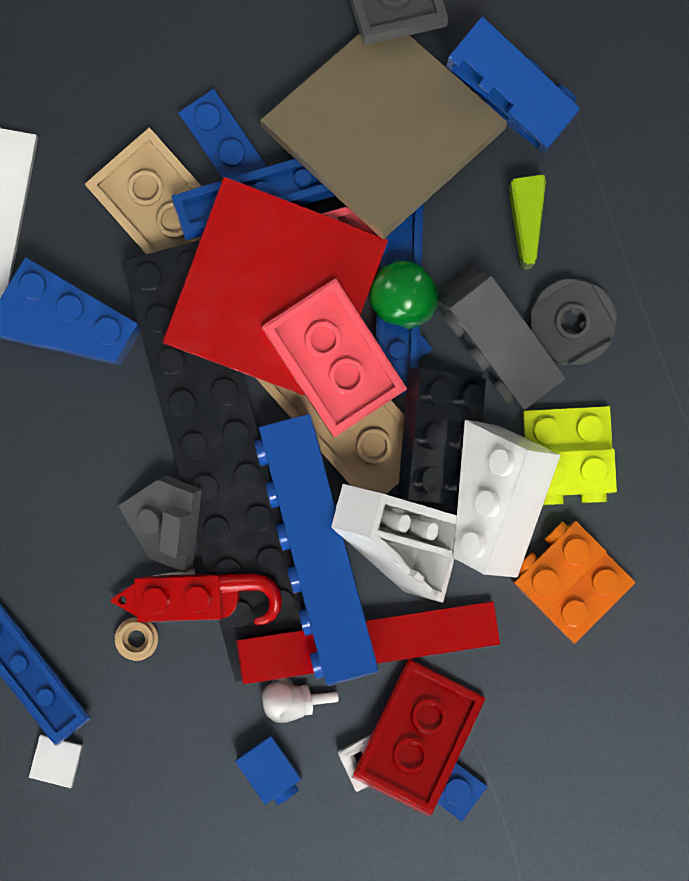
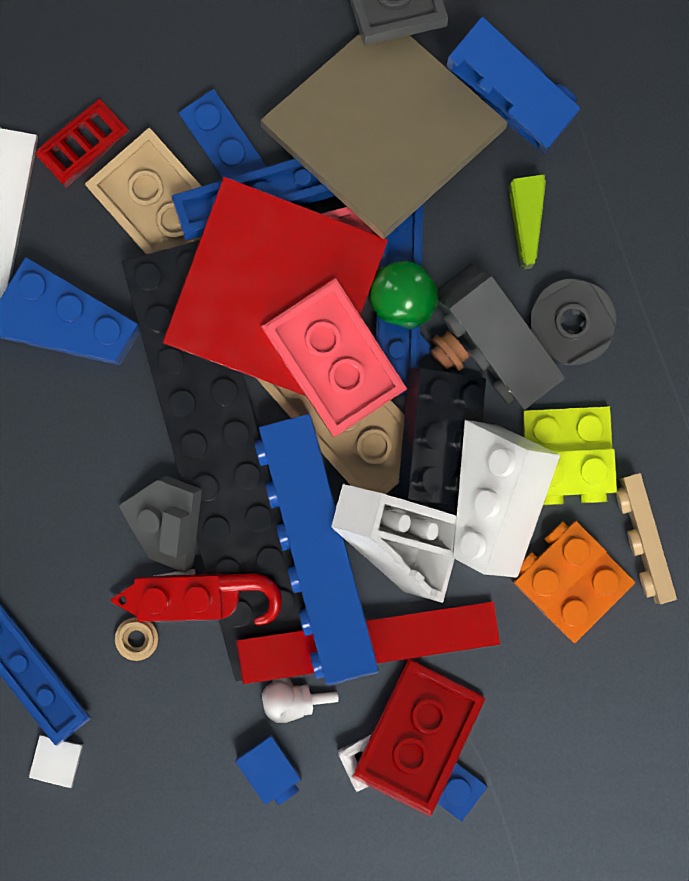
(71, 130): none -> red slope
(448, 351): none -> nougat plate
(645, 539): none -> tan plate

